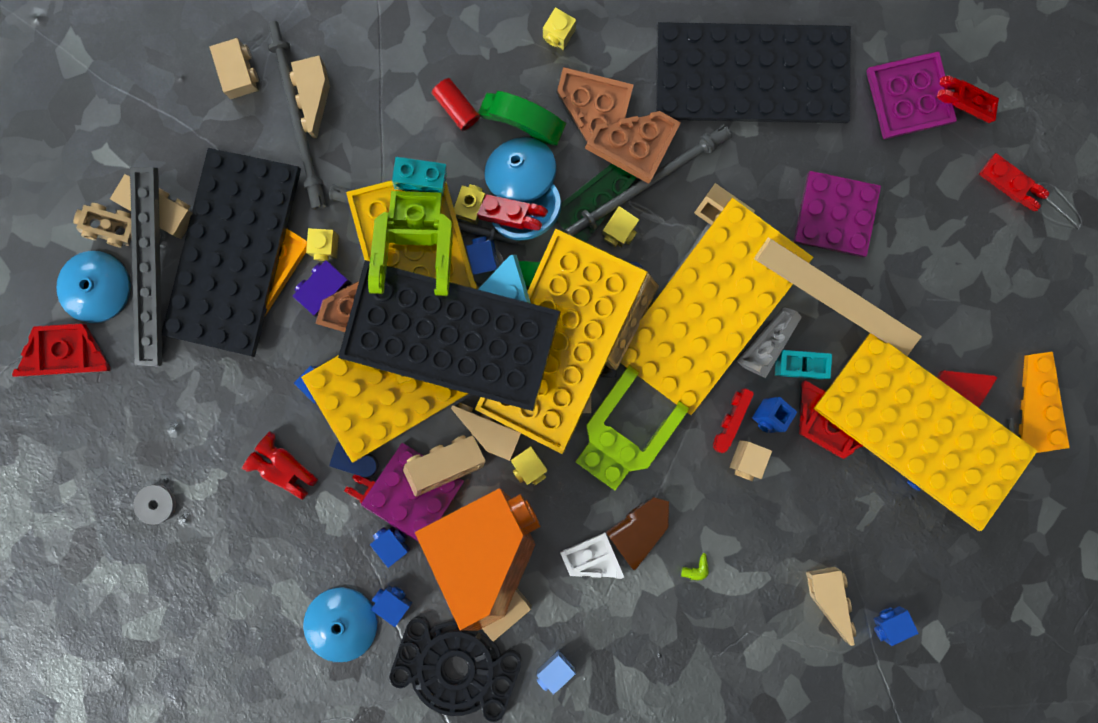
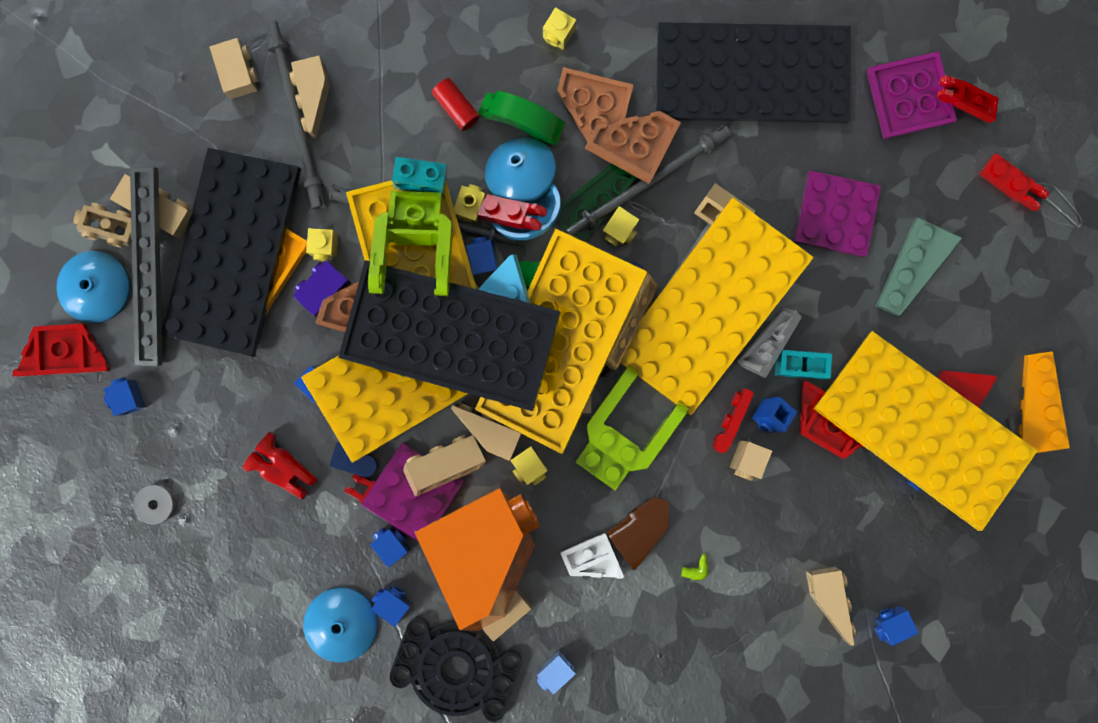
(123, 397): none -> blue brick
(836, 296): tan tile -> none
(918, 260): none -> sand green wing

